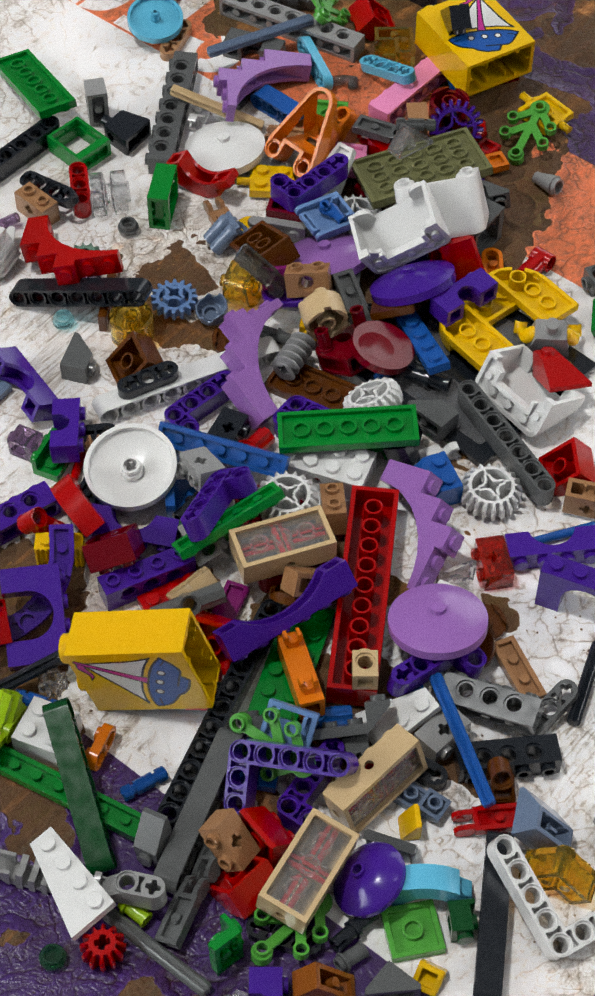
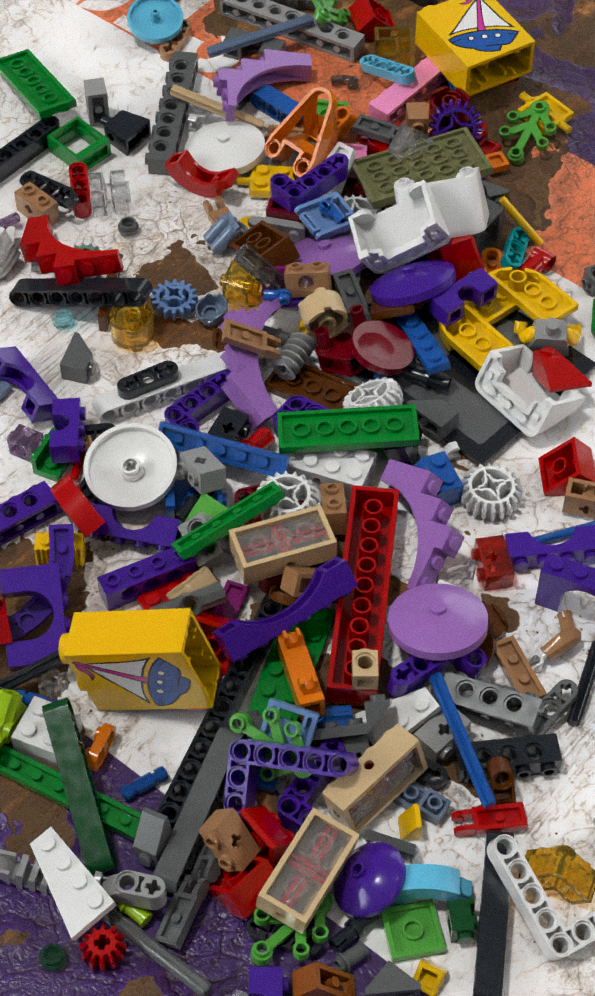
(35, 521): red piece -> none
(113, 548): dark red brick -> none
(133, 355): reddish brown slope -> none
(162, 196): green window -> none
(215, 498): dark purple beam -> none
(226, 946): green bracket -> none
(250, 339): none -> medium nougat hinge
(283, 295): none -> blue arm
(319, 69): medium azure beam -> none
(417, 123): dark grey axle -> none
(457, 18): black slope -> none
(506, 442): dark grey beam -> none
(519, 245): none -> teal beam
(521, 221): none -> yellow bar
(538, 823): sand blue slope -> none
(550, 183): light grey cone -> none
(560, 644): none -> medium nougat arm

